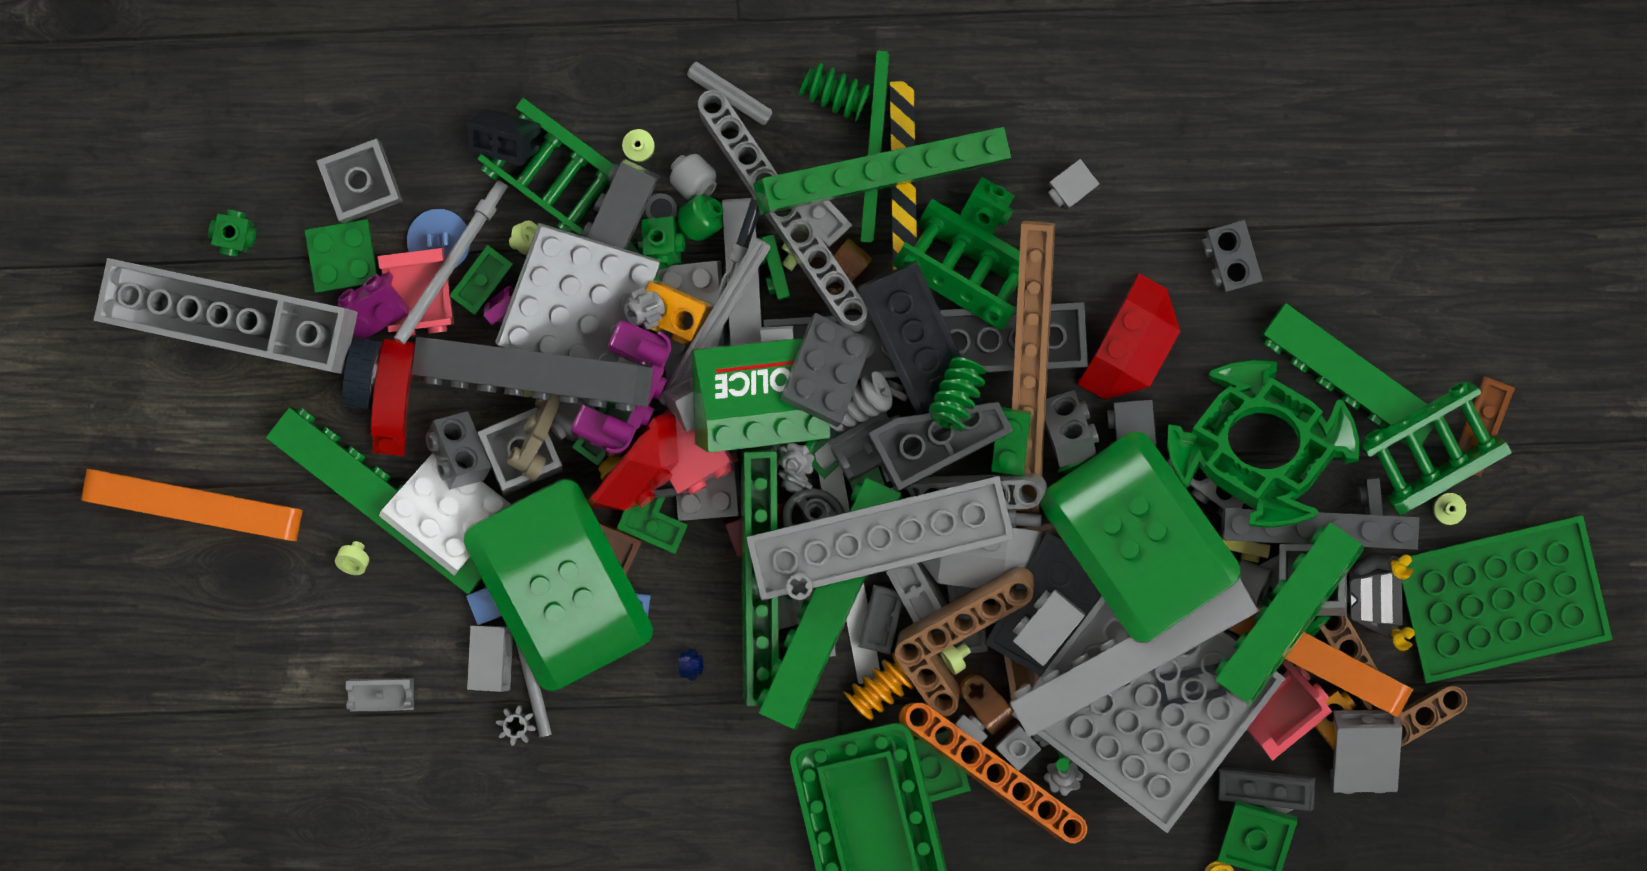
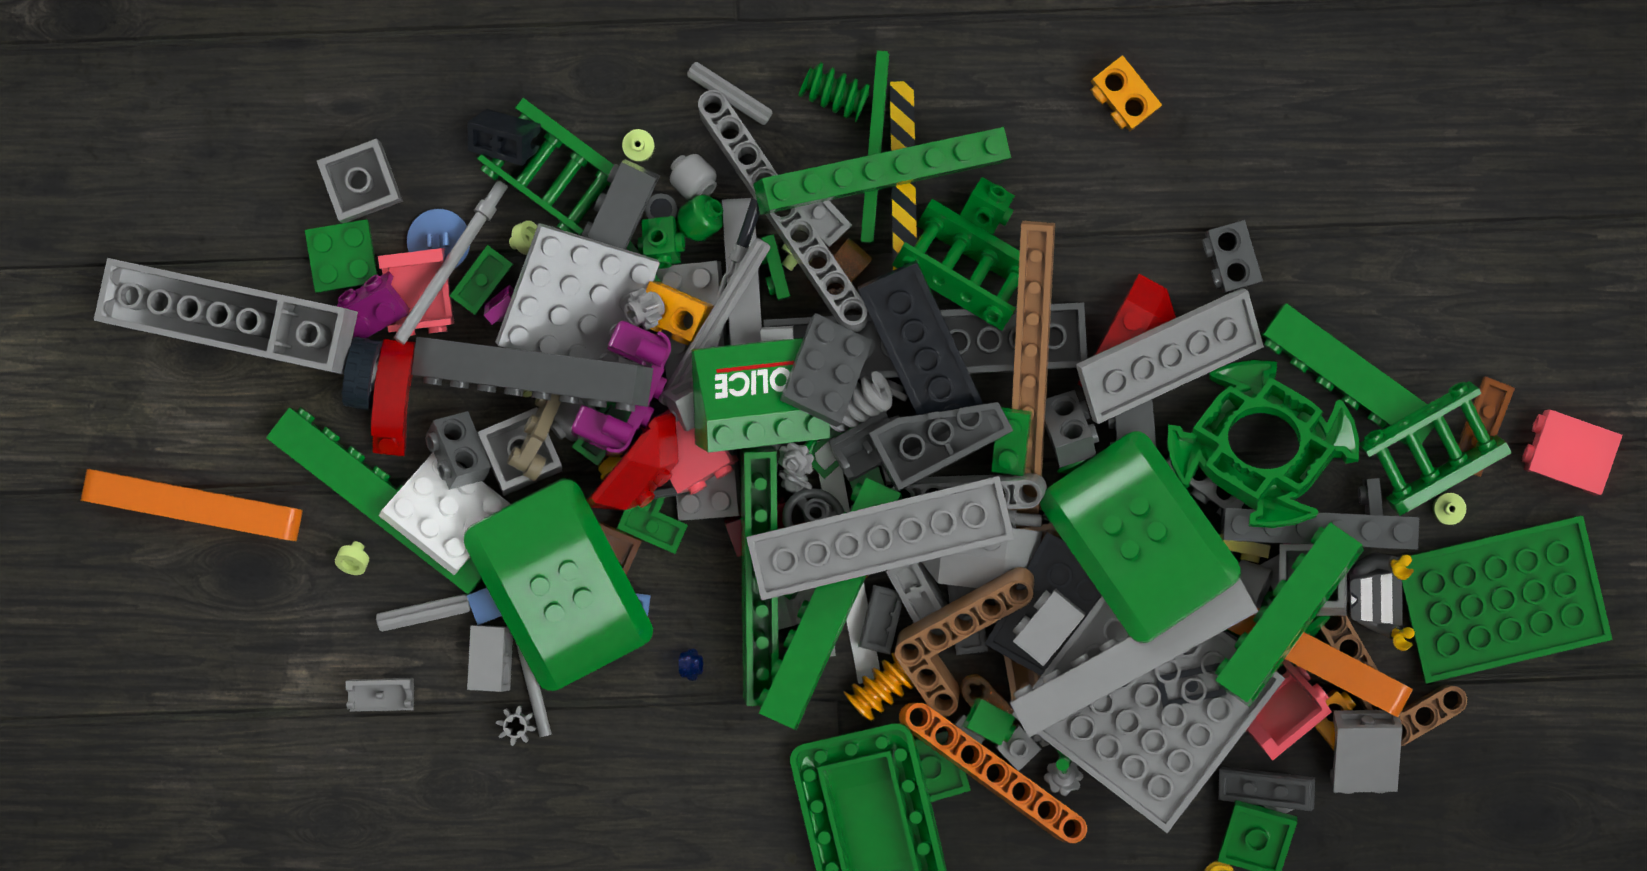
(244, 233): green brick -> none
(423, 612): none -> light grey axle
(789, 587): light grey axle -> none
(954, 657): yellowish green tile -> none
(955, 393): green piece -> none
(989, 722): none -> green brick
(1072, 185): light grey brick -> none
(1132, 89): none -> light orange brick
(1169, 355): none -> light grey plate
(1571, 451): none -> coral panel

